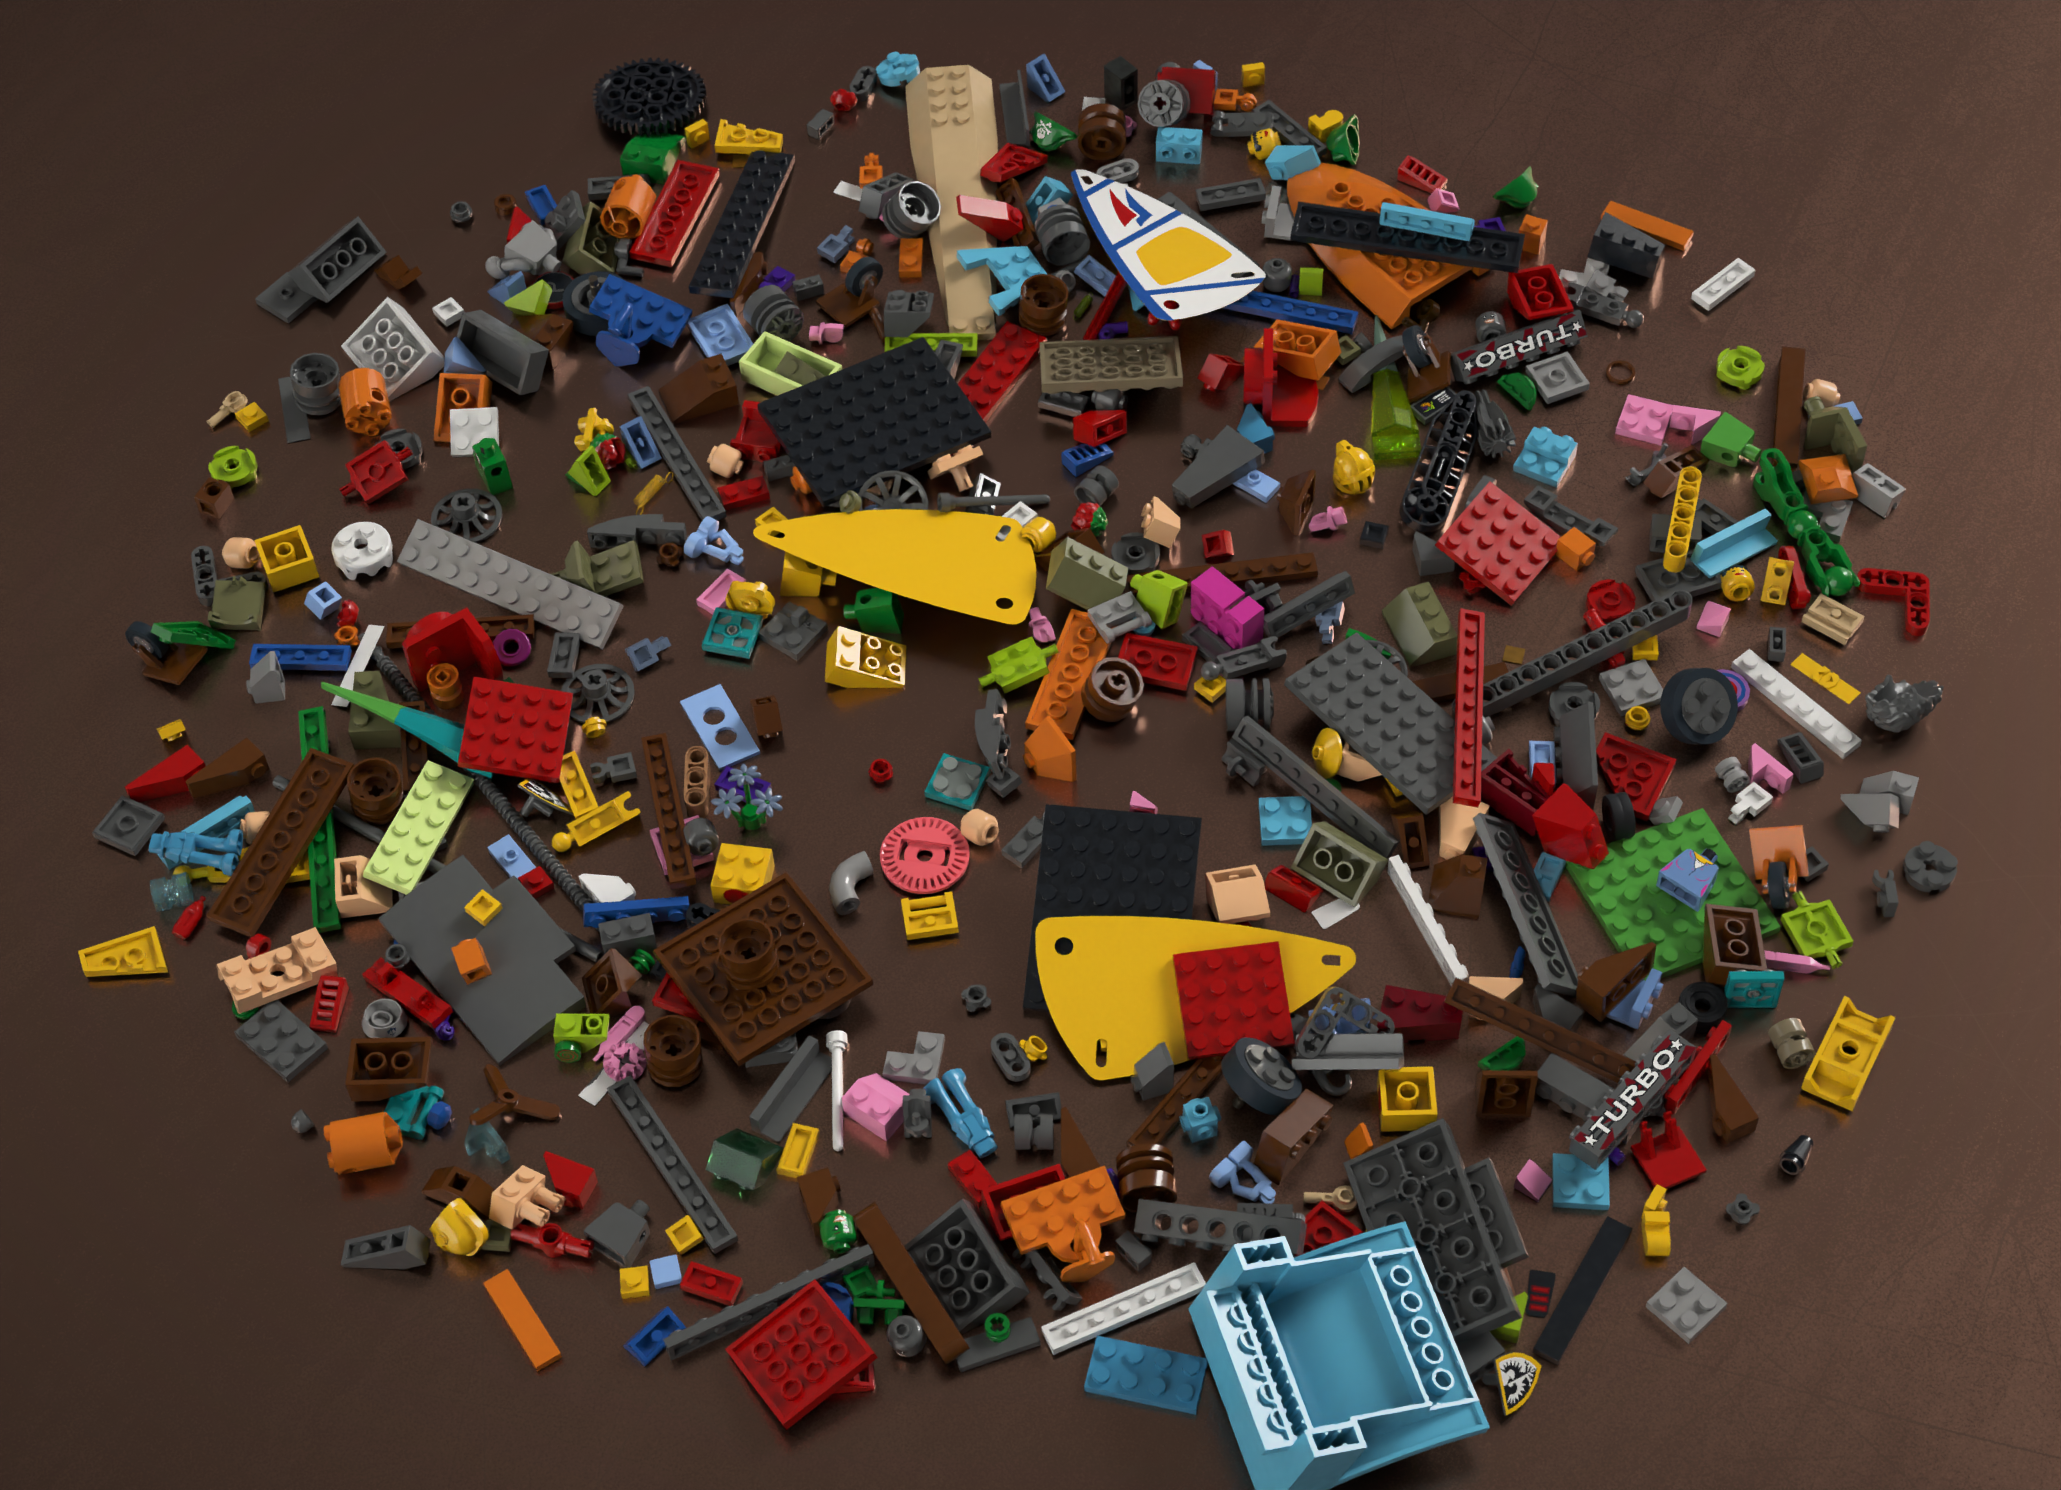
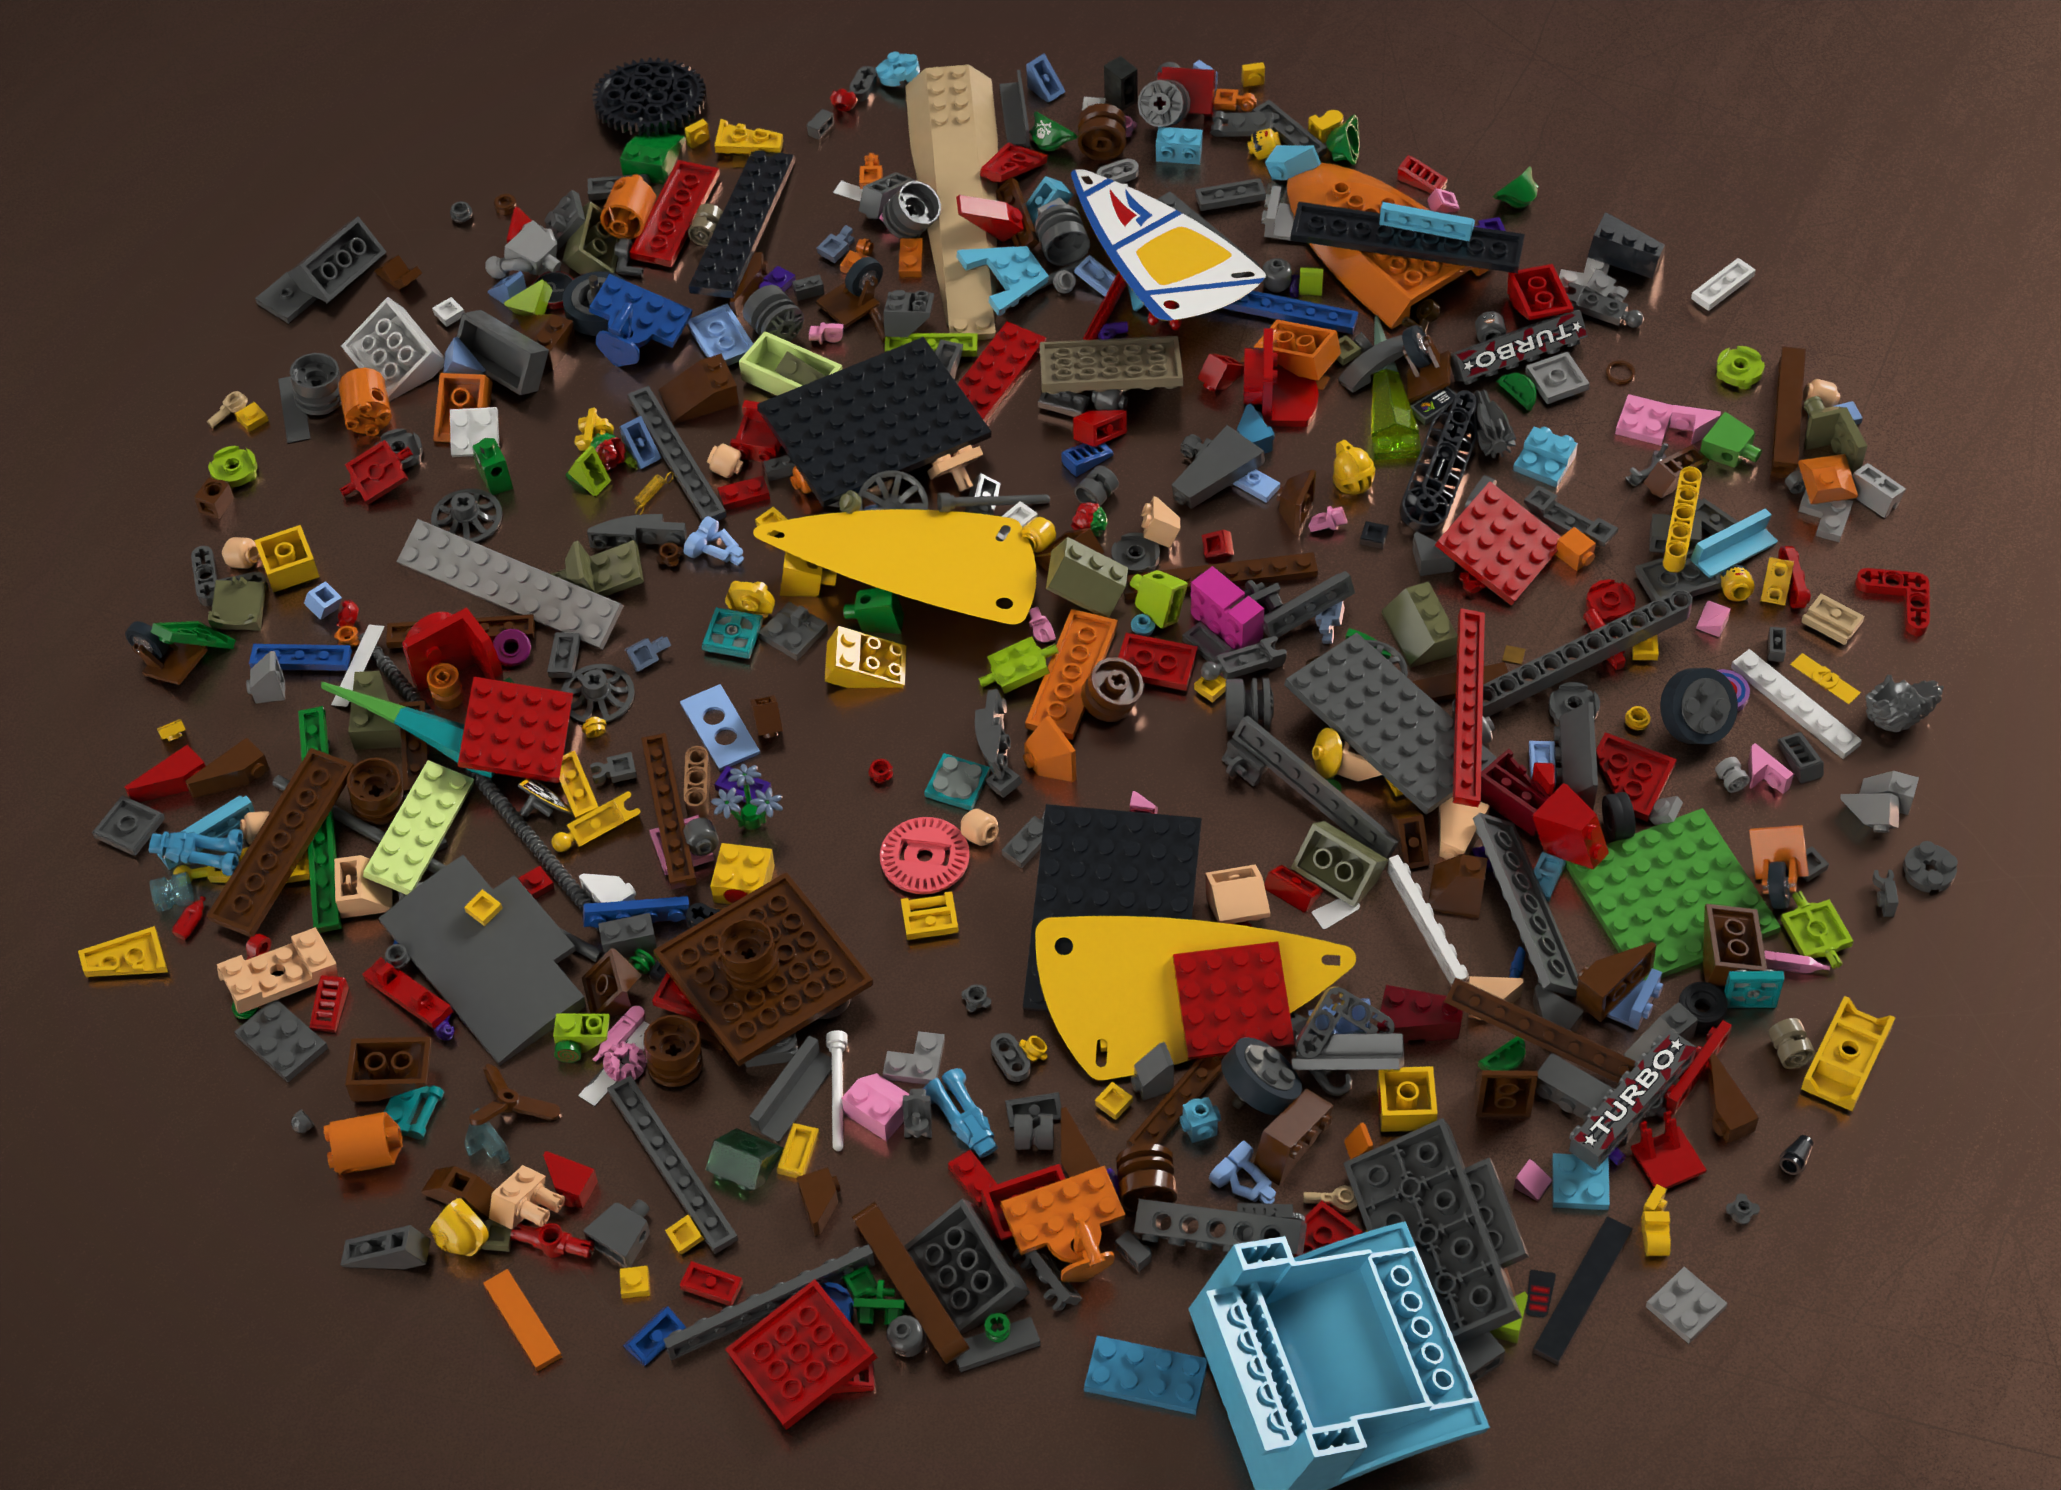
(365, 560): white plate -> none
(384, 1019): light grey hat -> none
(439, 1115): blue tile -> none
(471, 960): orange brick -> none
(510, 857): light blue plate -> none
(541, 202): blue tile -> none
(665, 1271): light blue tile -> none
(704, 224): none -> dark tan wheel
(716, 593): bright pink tile -> none
(838, 1231): green head -> none
(844, 880): light grey cylinder -> none
(1043, 304): reddish brown wheel -> none
(1083, 305): lime piece -> none
(1113, 1100): none -> yellow plate
(1116, 612): light grey plate -> none
(1123, 1308): white plate -> none
(1284, 820): medium azure plate -> none
(1515, 1377): shield -> none
(1535, 233): orange brick -> none
(1631, 686): light grey plate -> none
(1659, 229): orange tile -> none
(1690, 877): medium blue torso -> none
(1751, 800): white plate -> none
(1802, 525): green piece -> none

